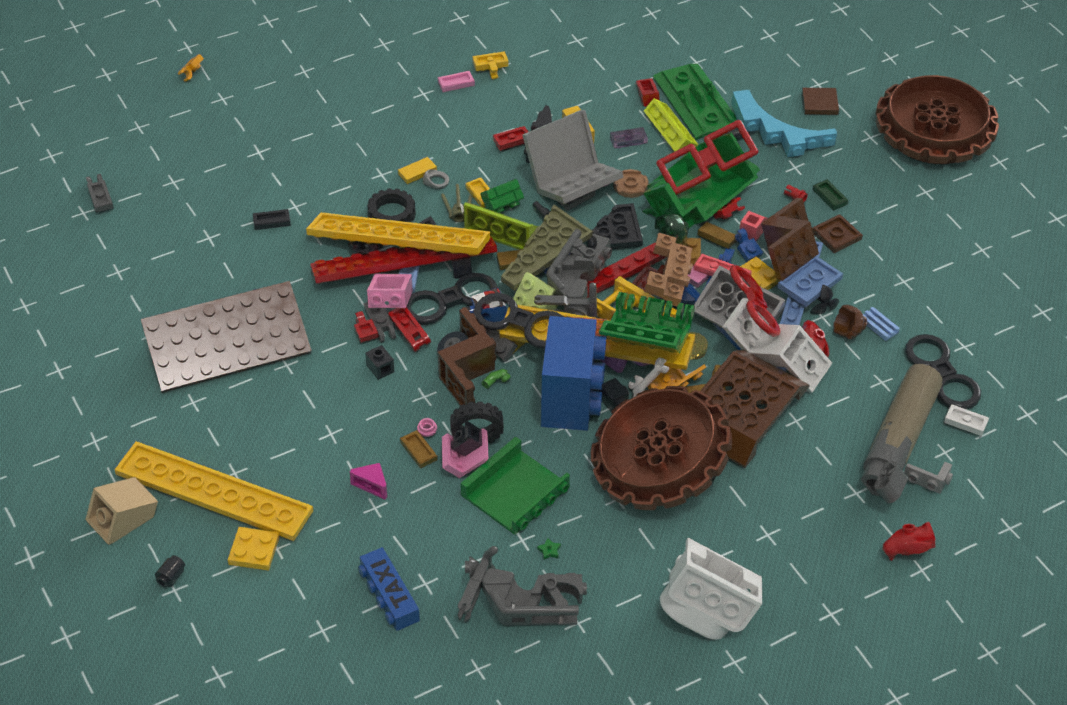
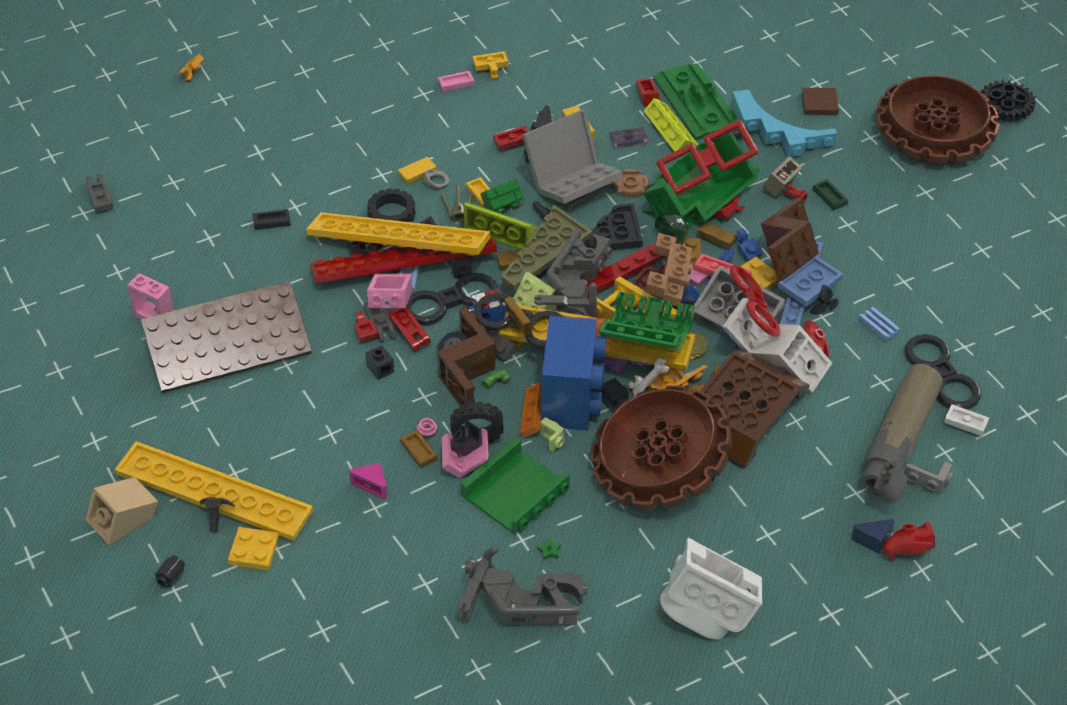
(140, 288): none -> bright pink window
(213, 505): none -> black plant
(389, 589): blue brick -> none
(518, 315): none -> pearl gold tile
(531, 410): none -> orange plate
(553, 433): none -> yellowish green bracket
(752, 224): coral slope -> none
(782, 176): none -> dark tan brick
(837, 233): reddish brown tile -> none
(849, 322): reddish brown hair -> none
(873, 534): none -> dark blue slope
(1010, 100): none -> black gear

